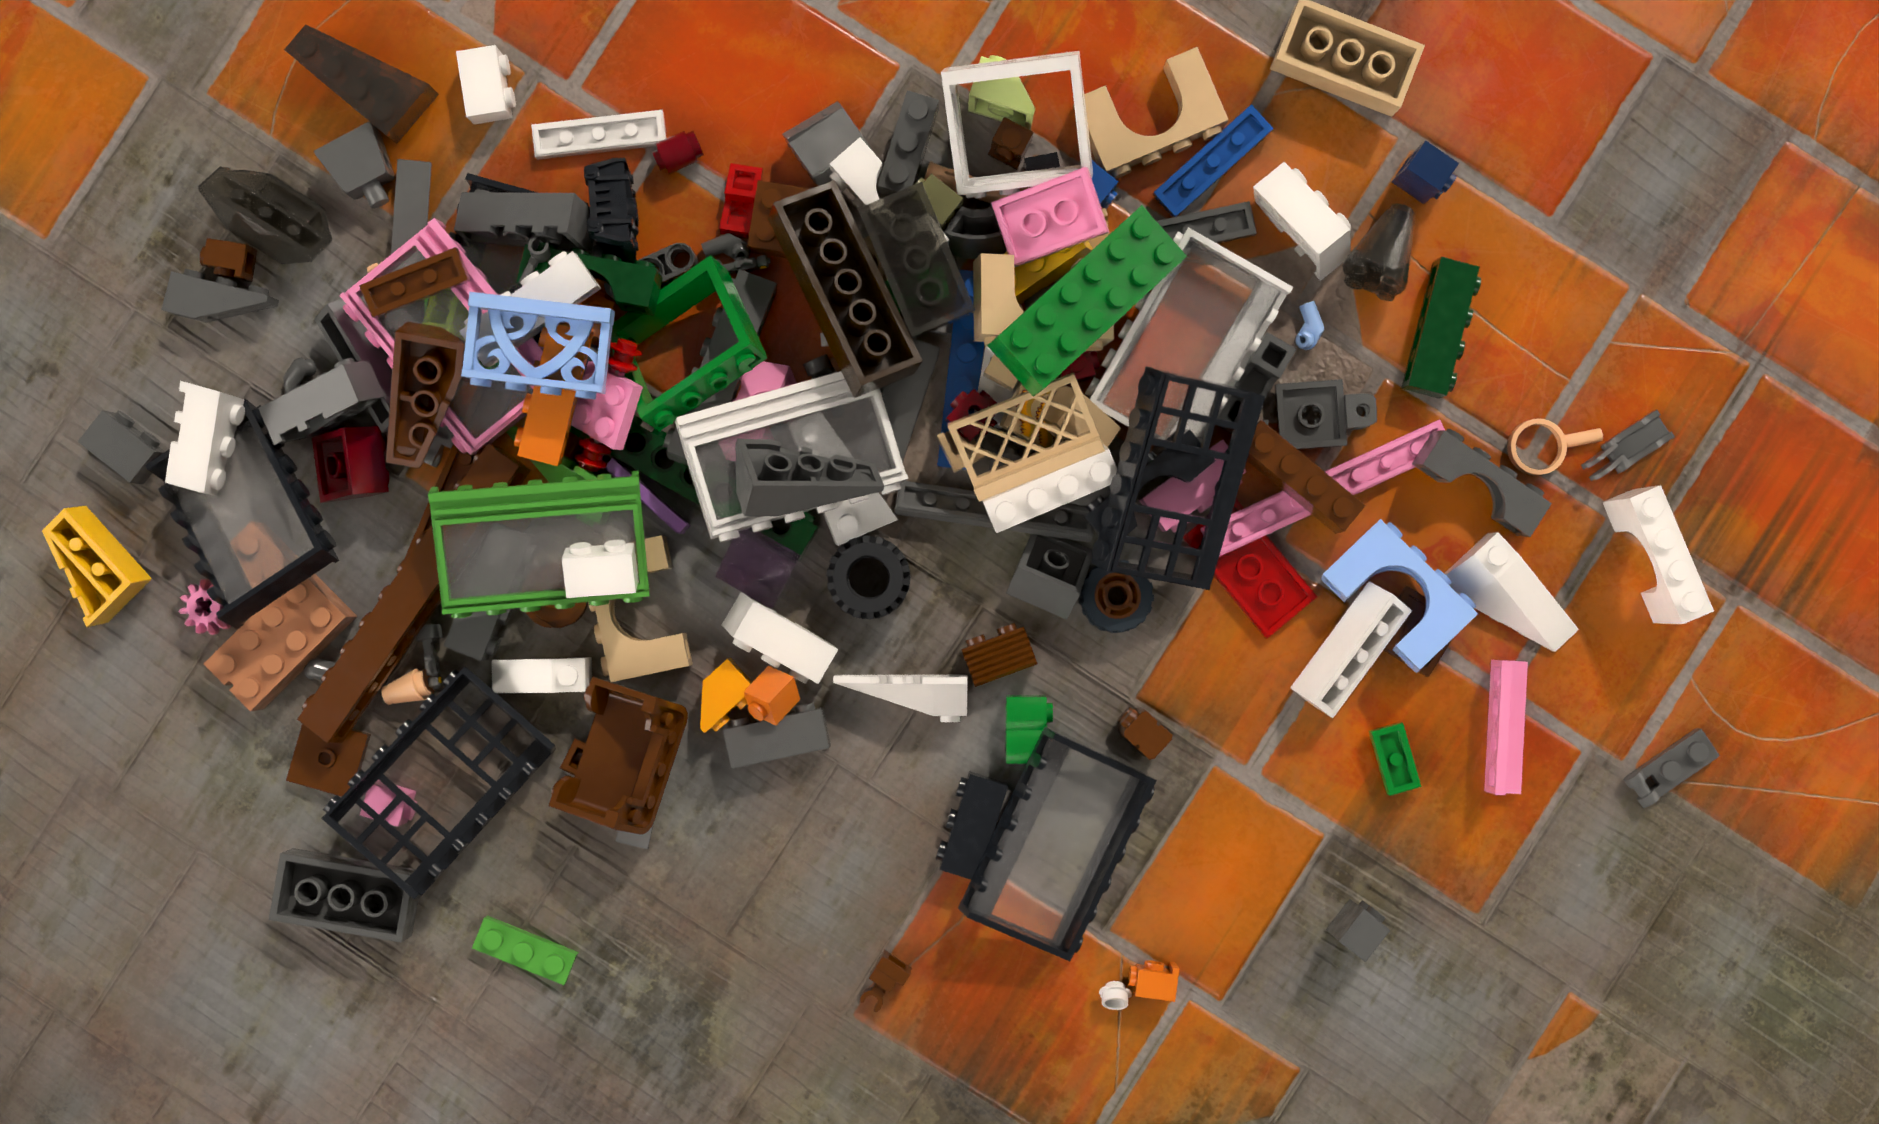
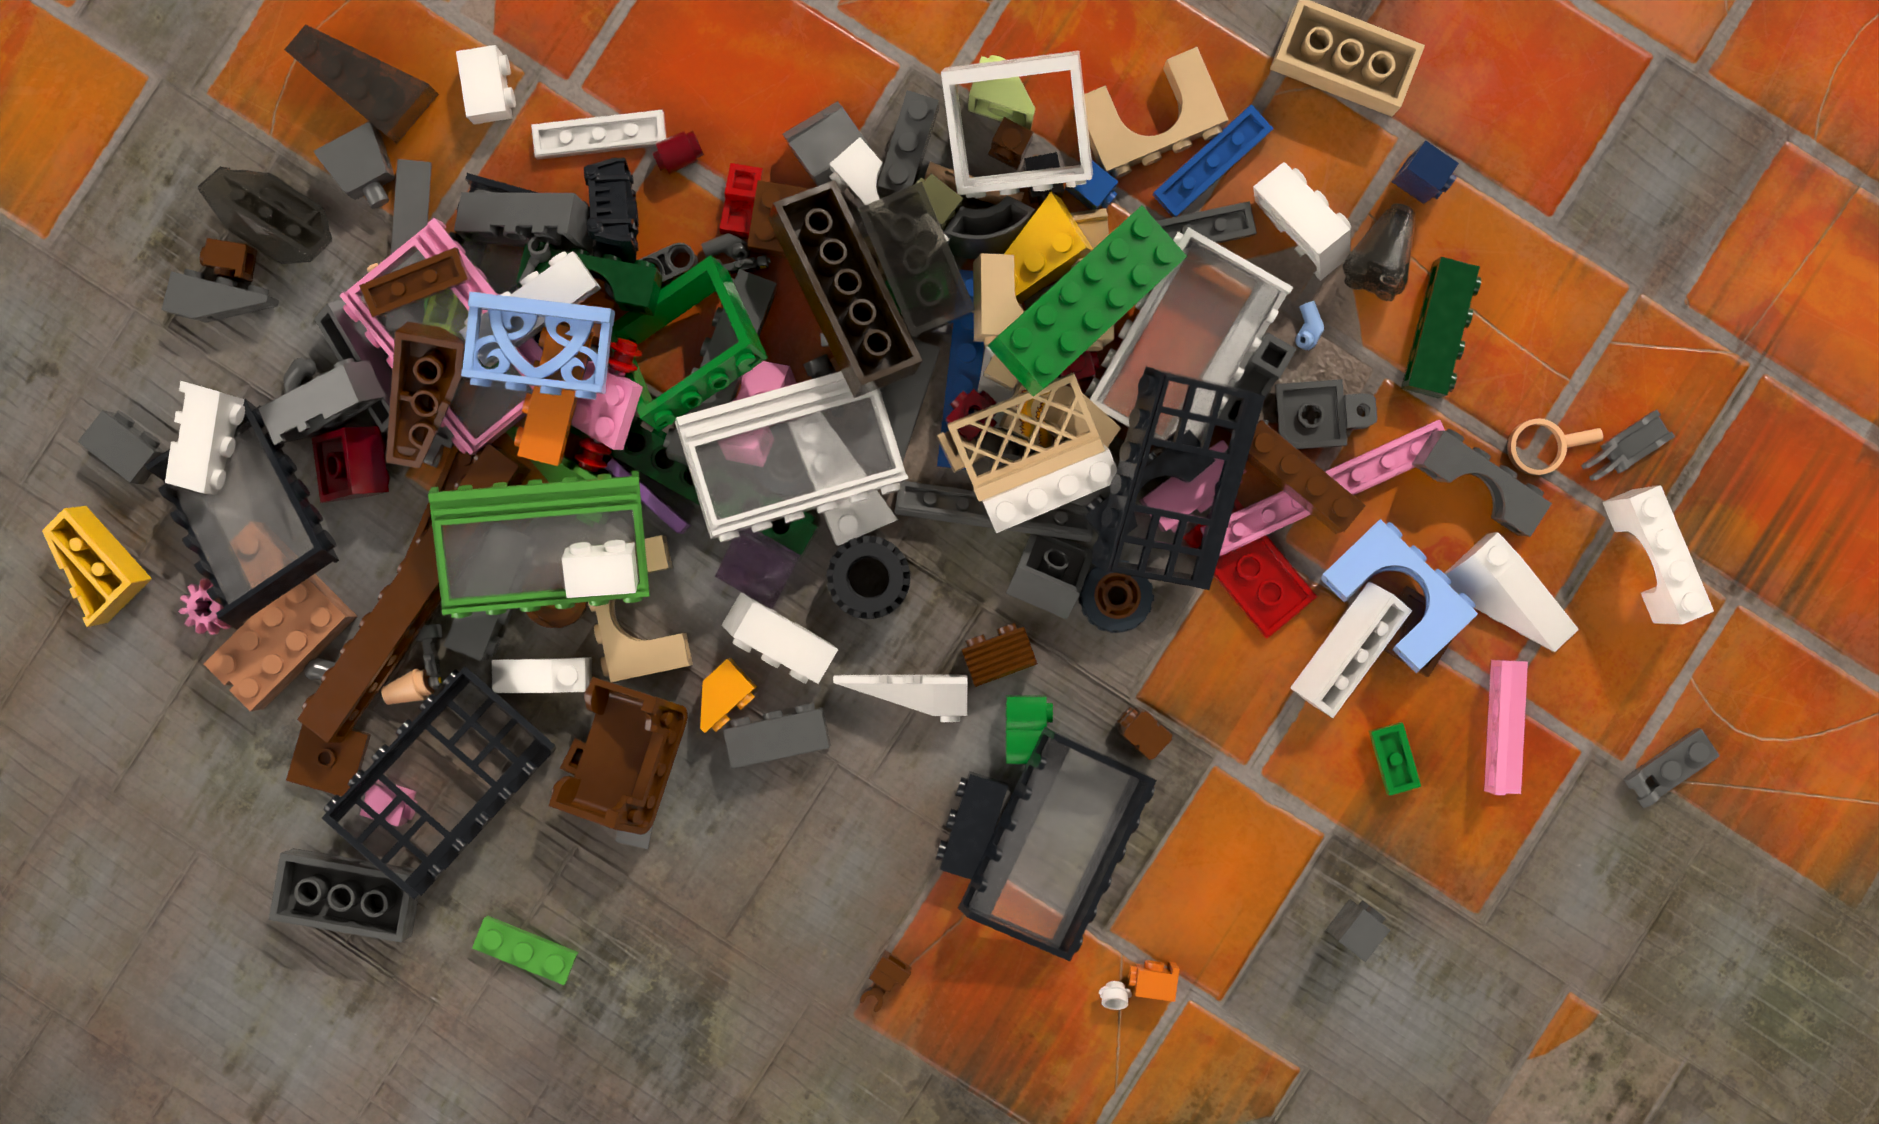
(771, 695): orange brick -> none
(789, 481): dark grey wedge -> none
(1050, 217): bright pink tile -> none

